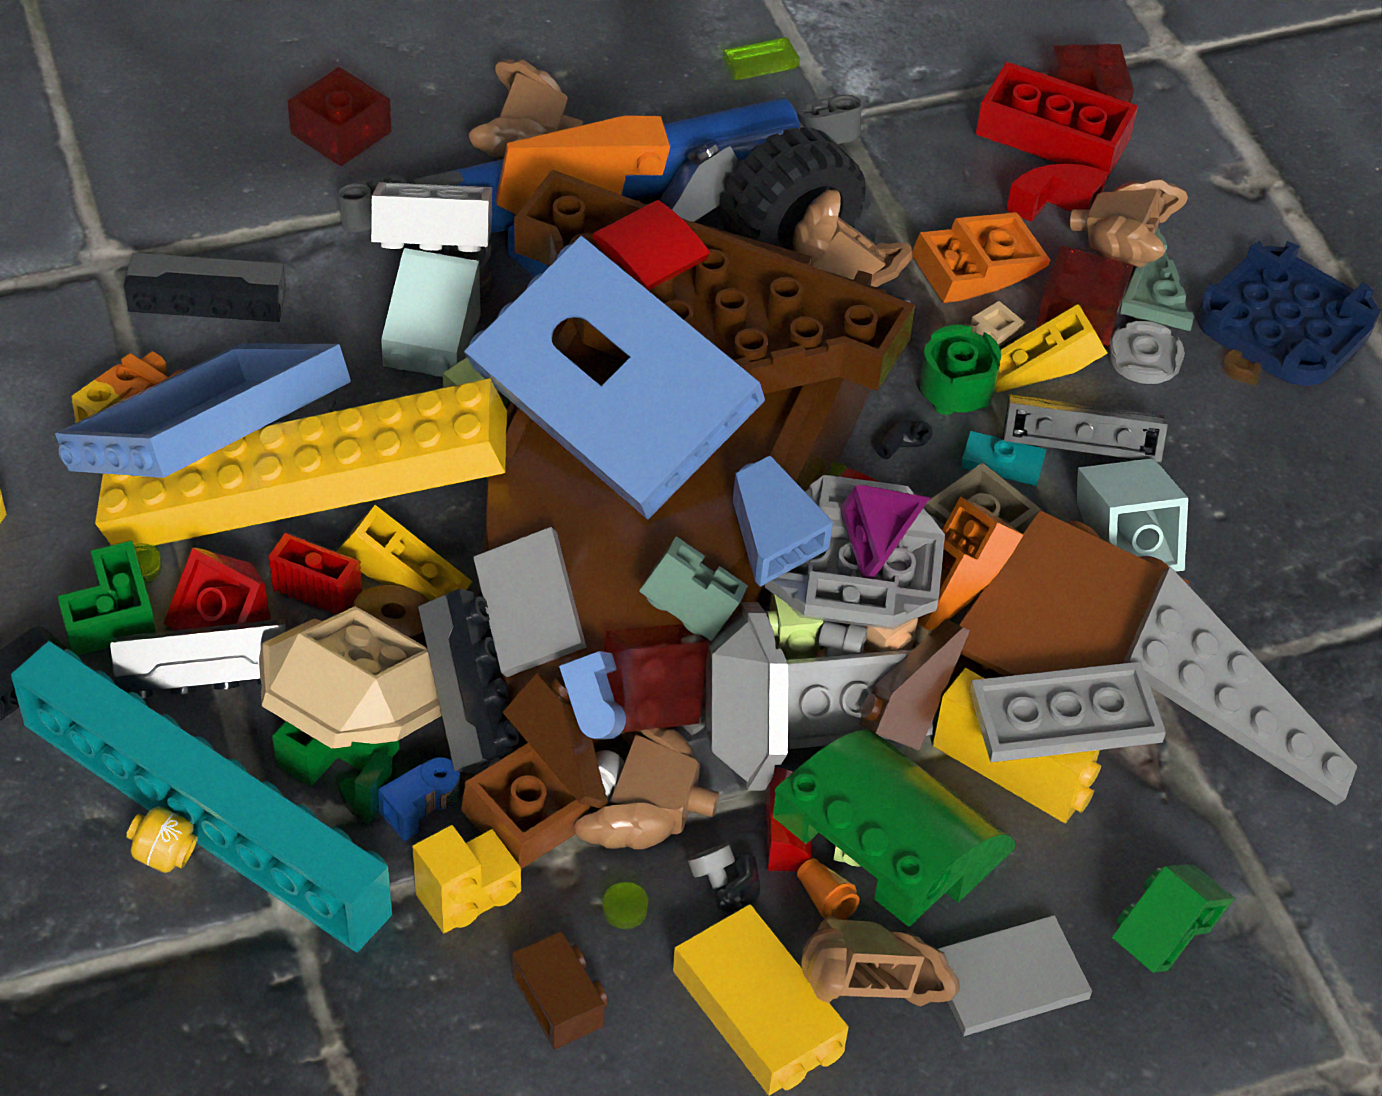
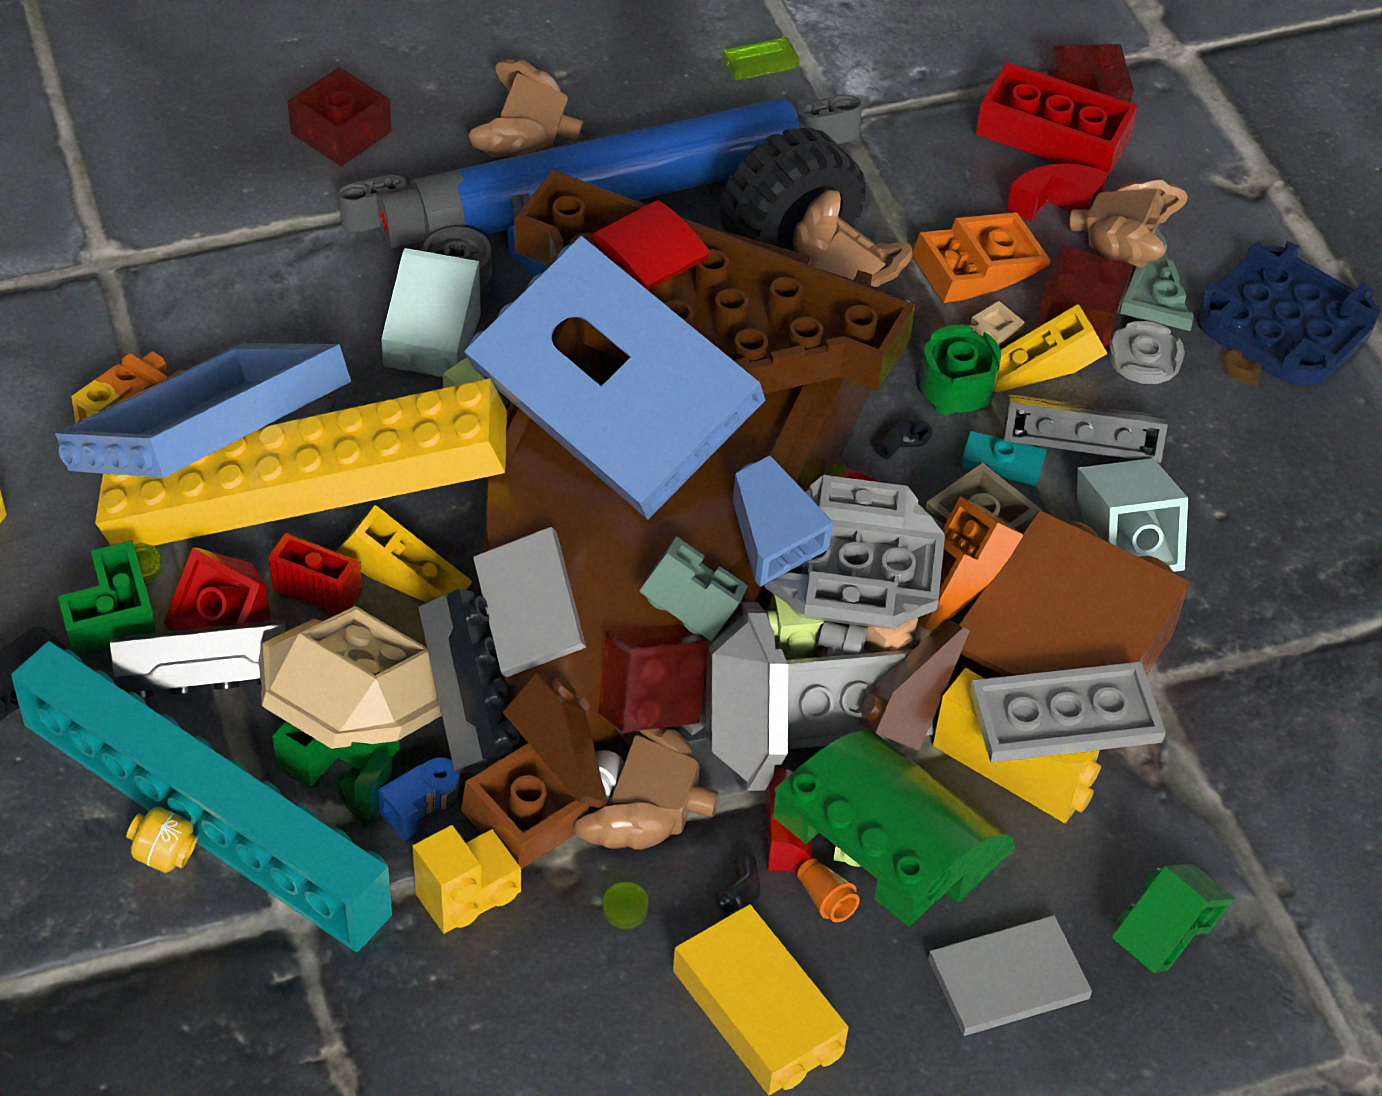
(205, 287): black piece -> none
(394, 601): reddish brown tile -> none
(431, 216): white brick -> none
(559, 989): reddish brown brick -> none
(592, 153): orange wedge -> none
(592, 695): medium blue leg -> none
(700, 181): dark grey slope -> none
(712, 863): light grey tile -> none
(874, 962): medium nougat torso -> none
(877, 523): magenta slope -> none
(1216, 678): light grey wing -> none

